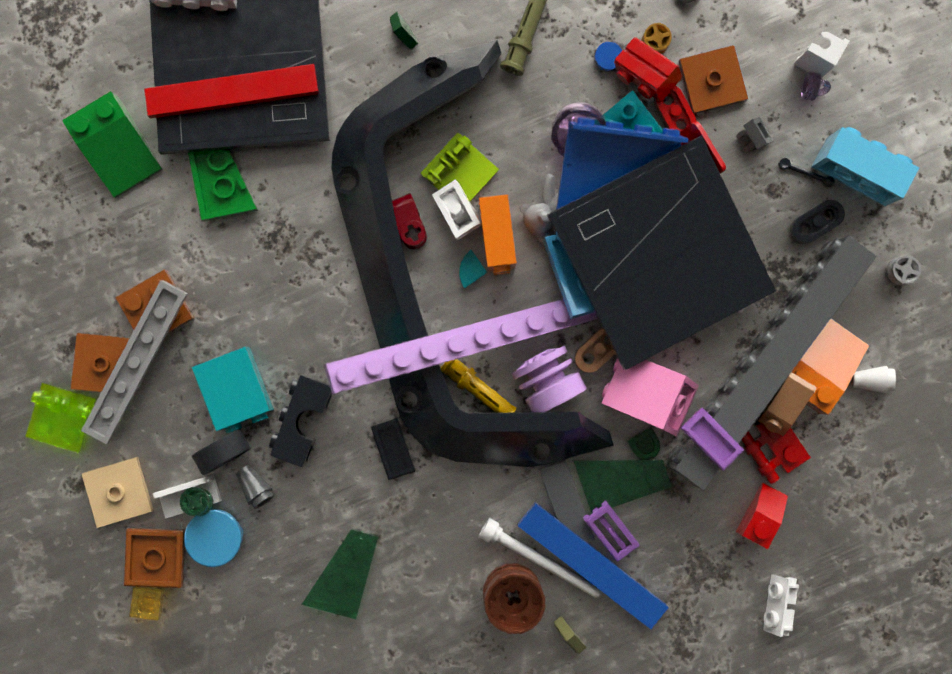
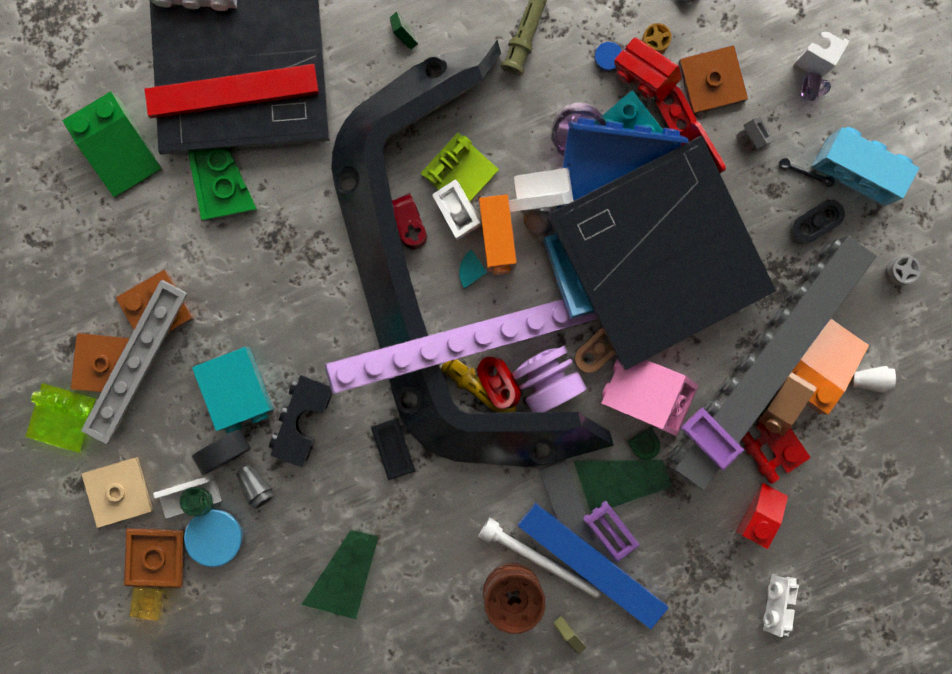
(498, 384): none -> red plate
(542, 190): none -> white panel

